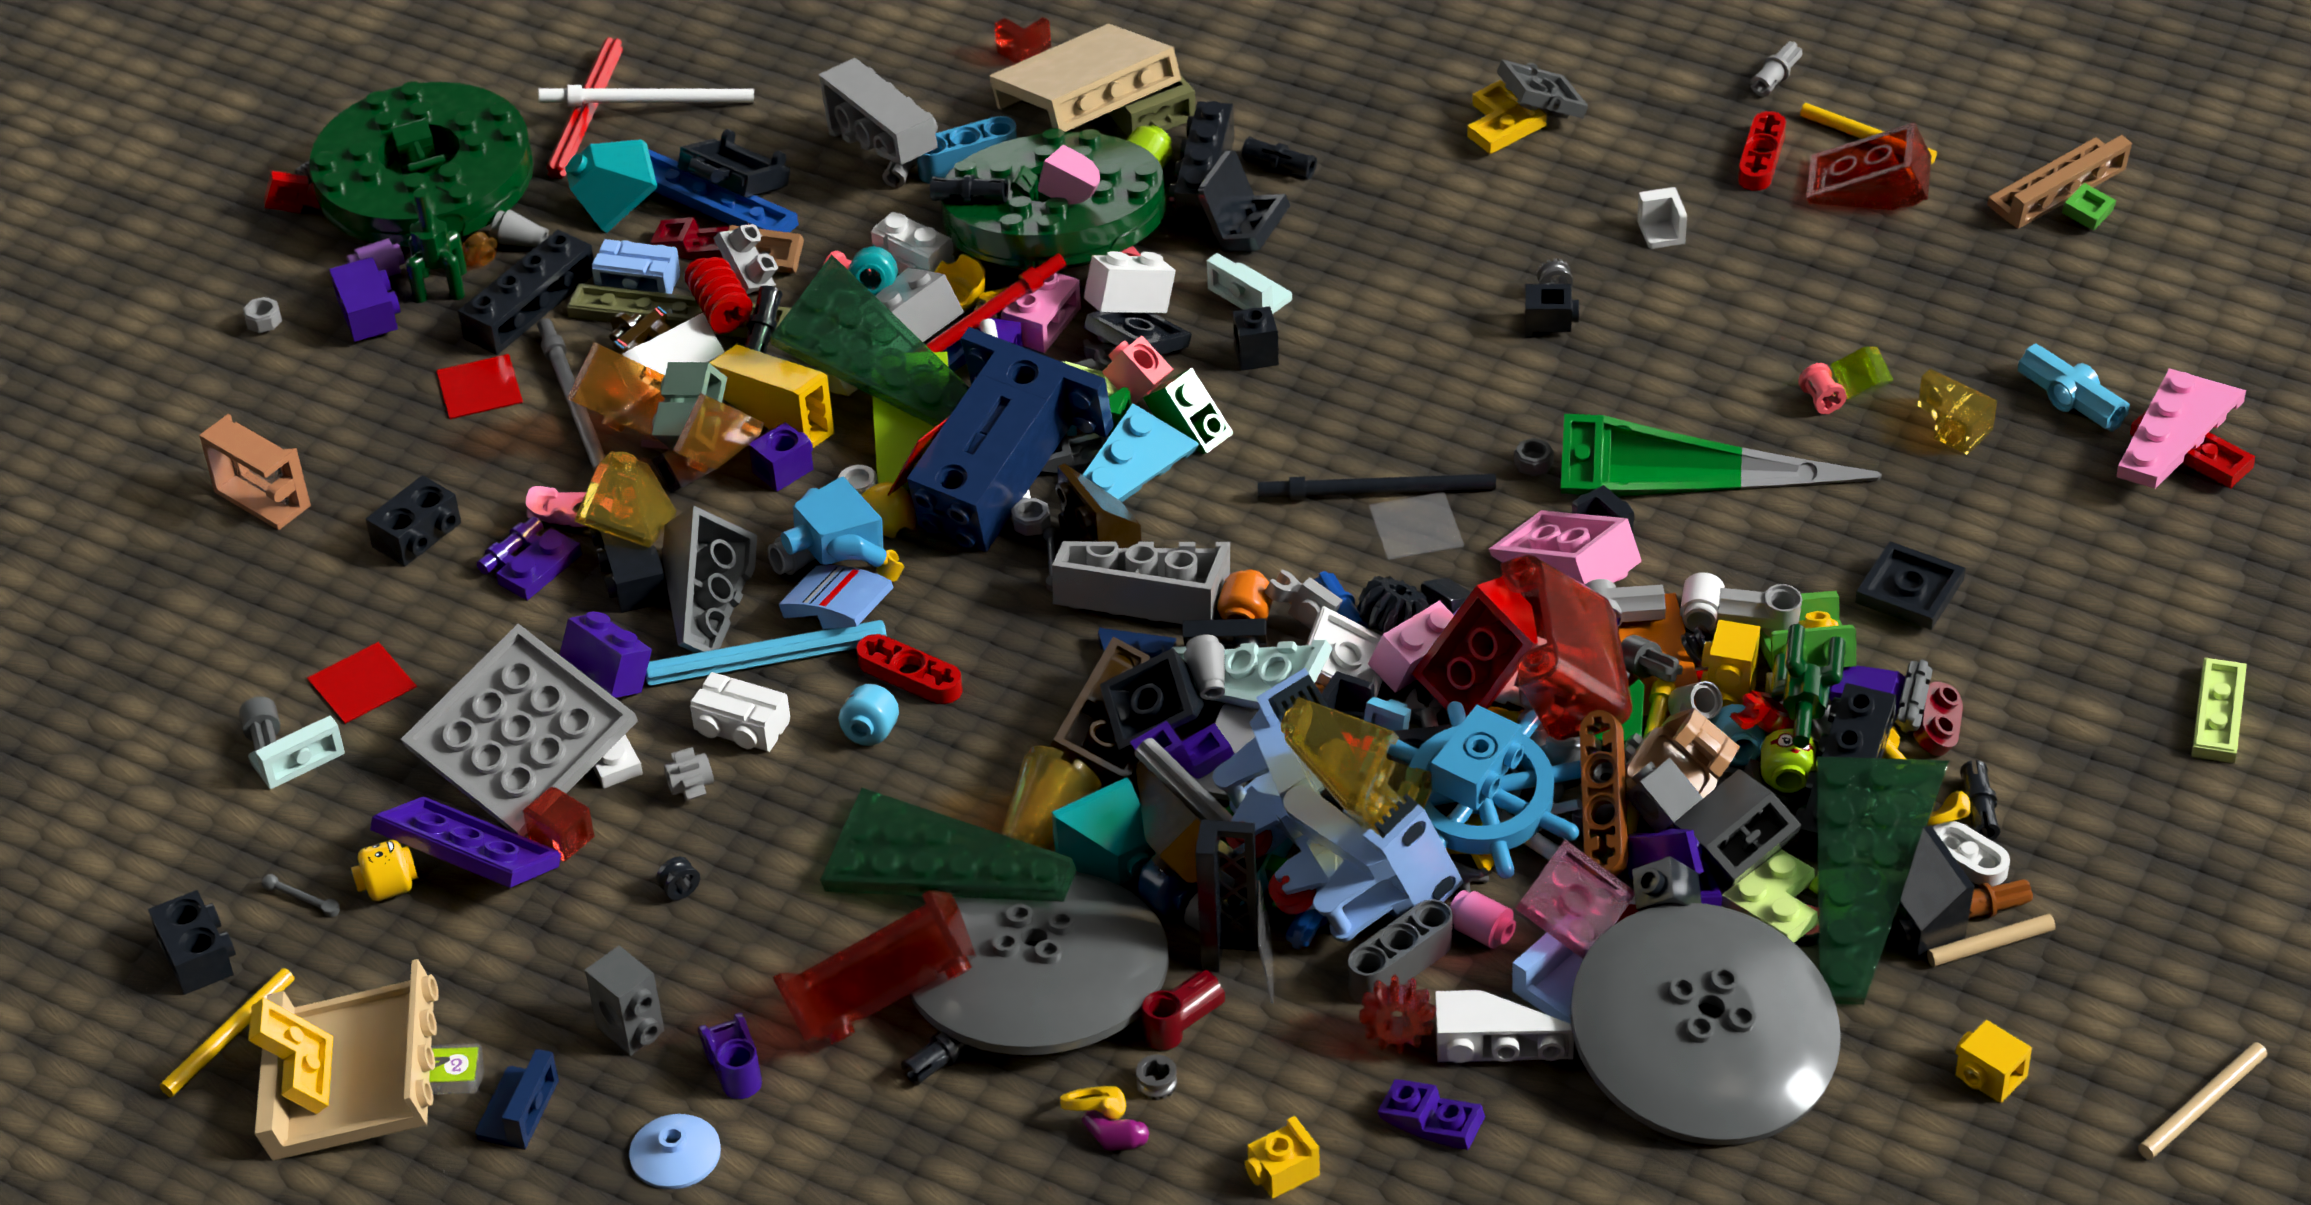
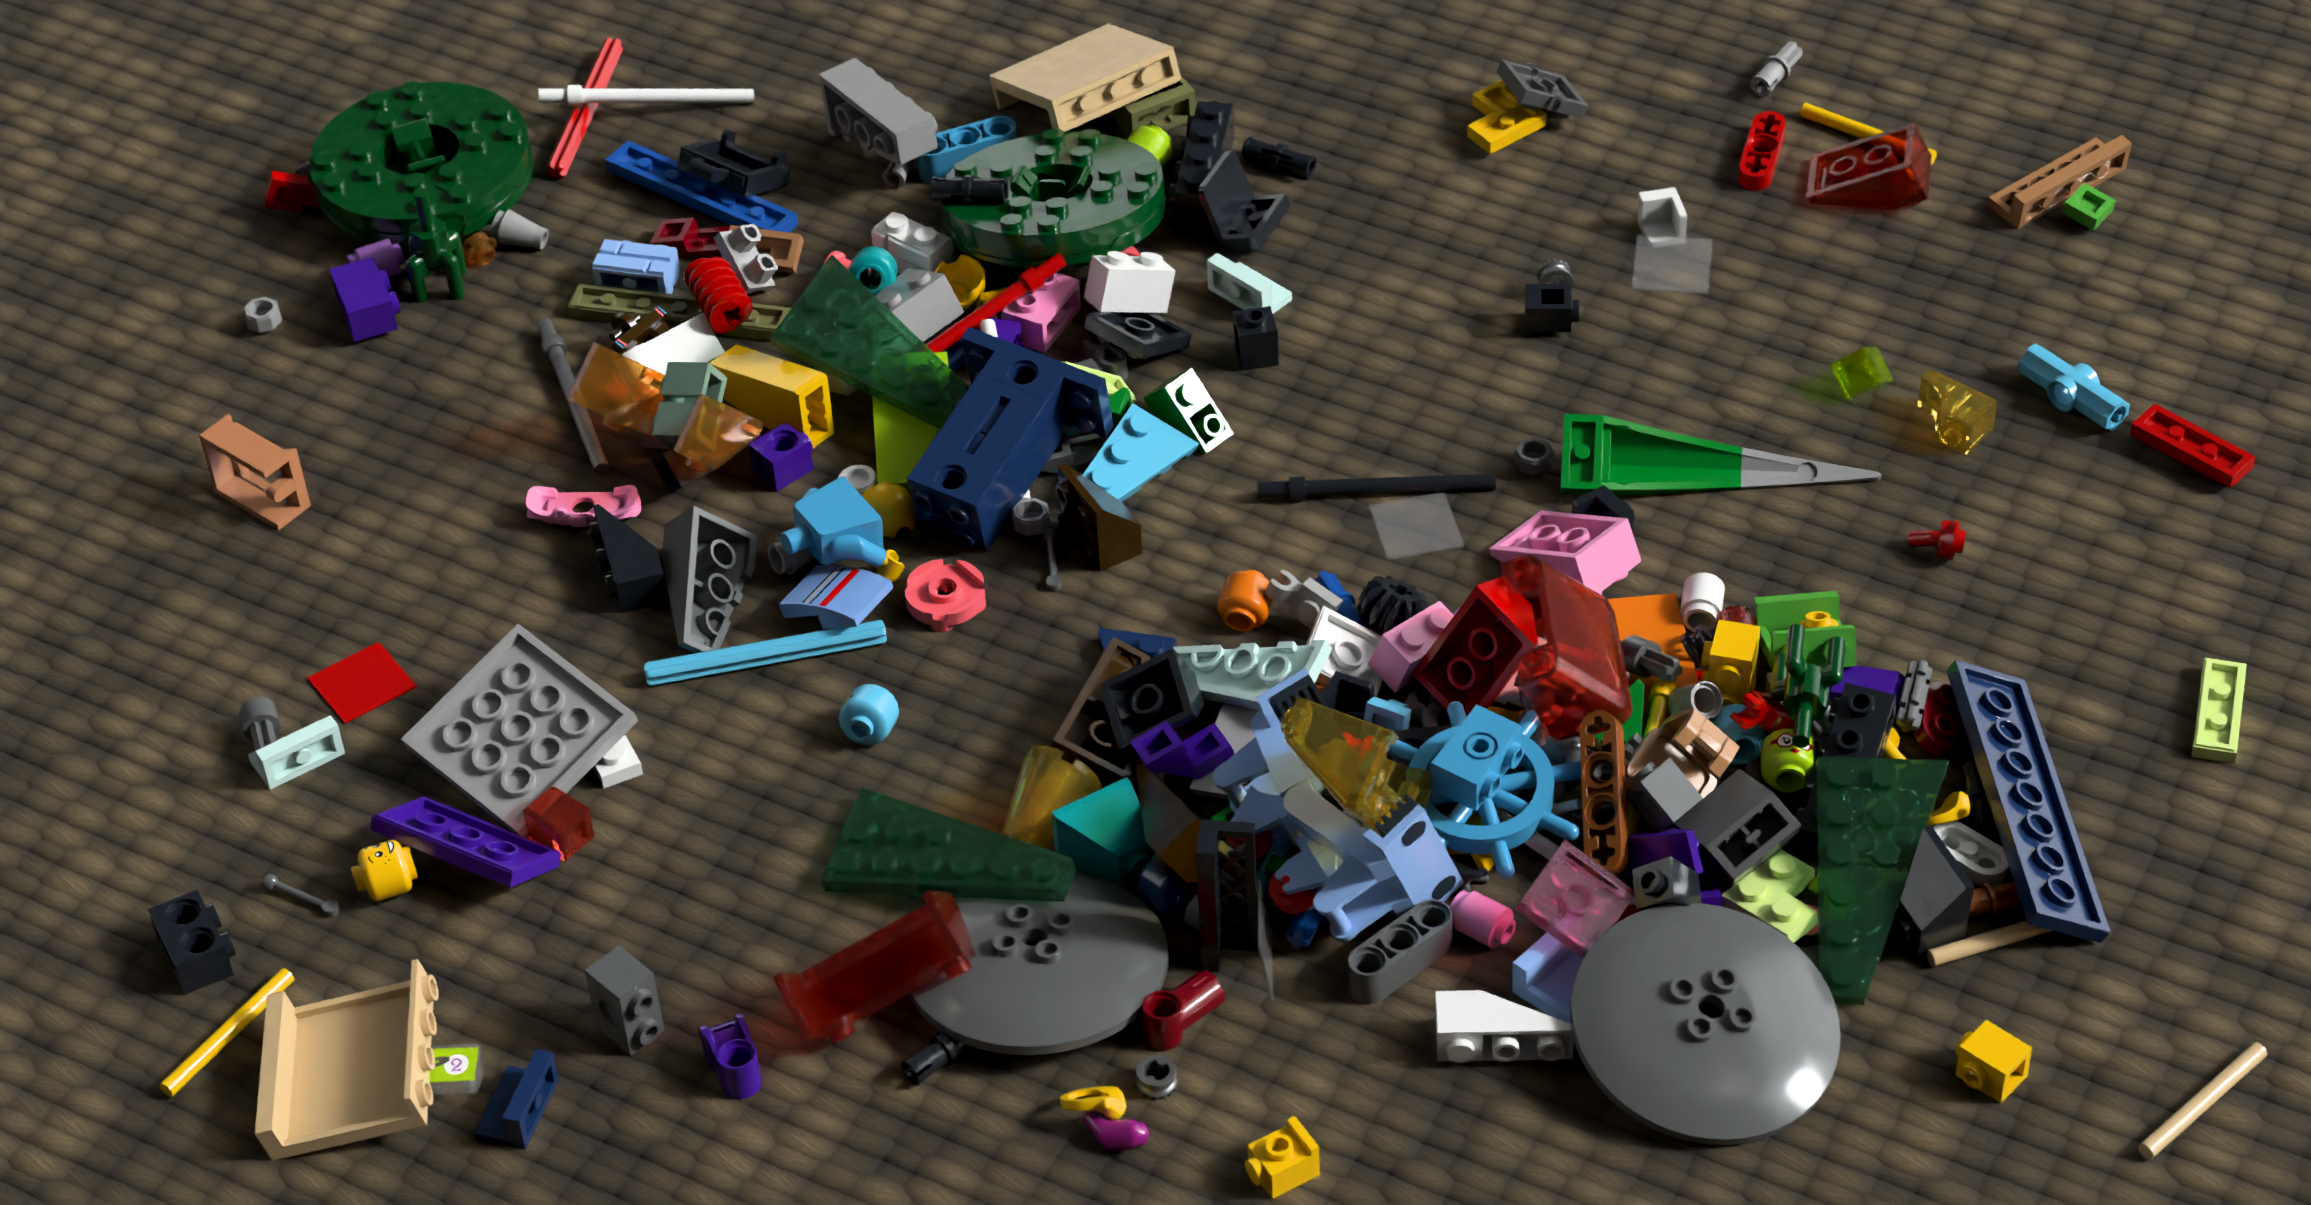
(303, 1049): yellow plate -> none
(413, 520): black brick -> none
(479, 386): red piece -> none
(526, 292): black brick -> none
(536, 565): dark purple plate -> none
(606, 653): dark purple brick -> none
(611, 179): teal slope -> none
(626, 500): clear yellow slope -> none
(674, 1151): light blue dish -> none
(678, 878): black bush -> none
(688, 774): light grey gear -> none
(740, 712): white brick -> none
(762, 321): black pin -> none
(878, 650): red beam -> none
(915, 455): red piece -> none
(945, 610): none -> coral plate
(1022, 43): clear red panel -> none
(1069, 176): bright pink brick -> none
(1136, 368): coral brick -> none
(1141, 579): light grey wedge -> none
(1180, 782): light grey axle -> none
(1207, 665): light grey cone -> none
(1228, 631): black plate -> none
(1392, 1029): clear red gear -> none
(1423, 1113): dark purple slope -> none
(1446, 591): black slope -> none
(1634, 602): light grey piece -> none
(1672, 264): none -> clear piece
(1771, 609): light grey piece -> none
(1822, 388): coral bush -> none
(1910, 585): black plate -> none
(1947, 539): none -> red plate
(2027, 803): none -> dark blue plate
(2175, 423): bright pink wing -> none

